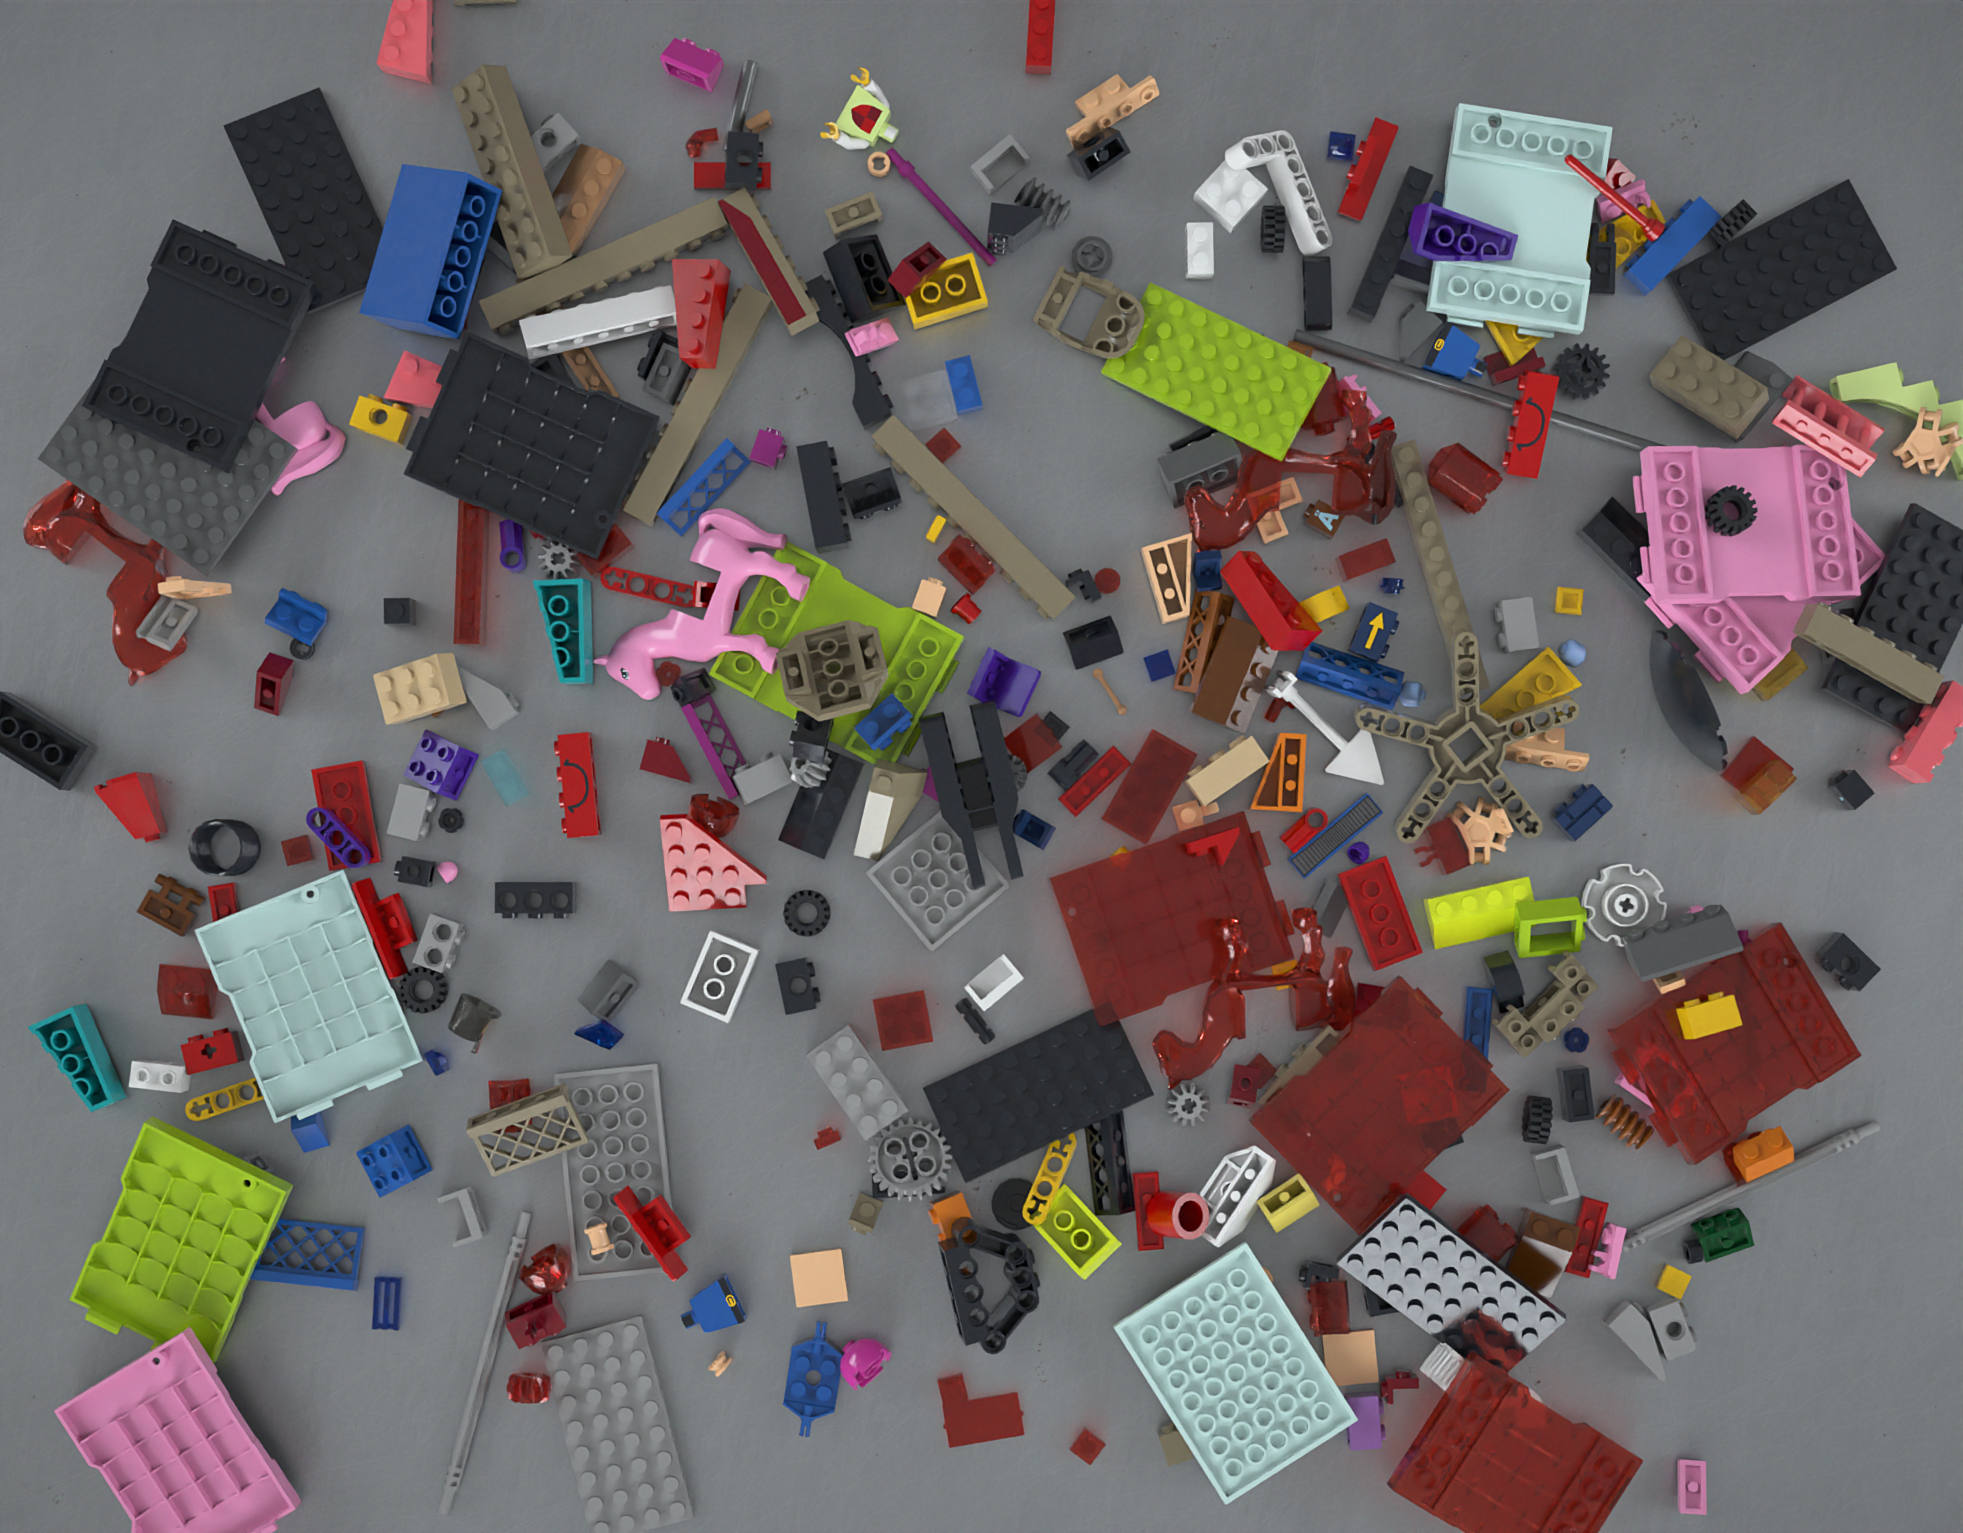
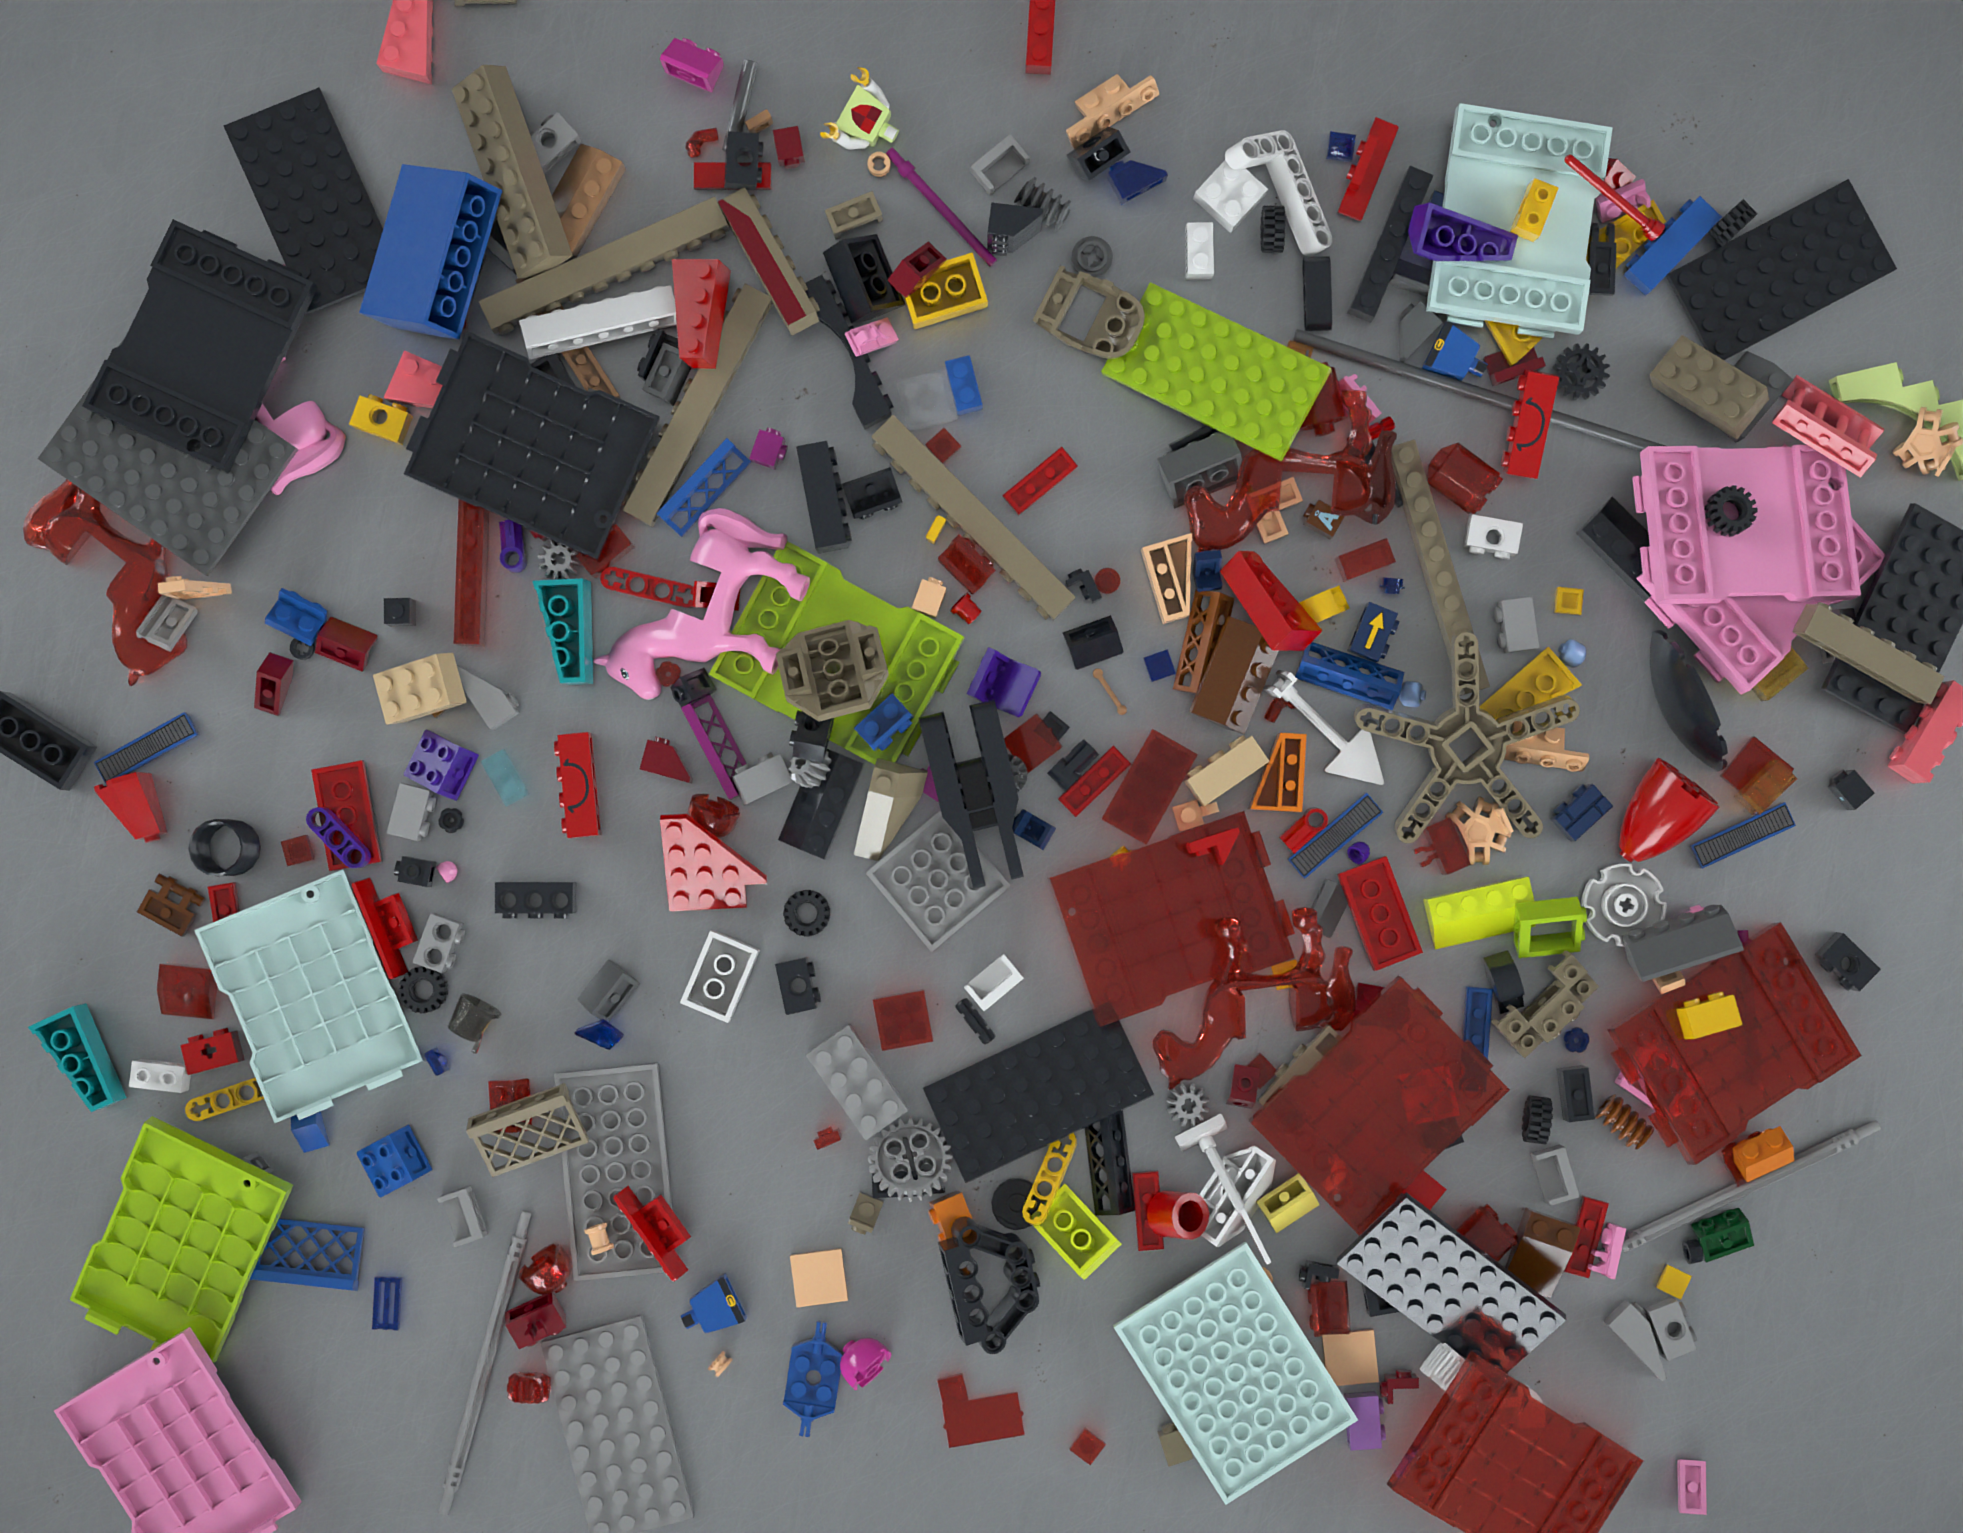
(146, 747): none -> tile
(345, 643): none -> dark red panel
(788, 147): none -> dark red brick
(1040, 481): none -> red tile
(1134, 179): none -> clear blue slope
(1203, 1135): none -> white piece
(1507, 532): none -> white brick
(1534, 210): none -> yellow brick
(1663, 812): none -> red cylinder
(1742, 835): none -> tile

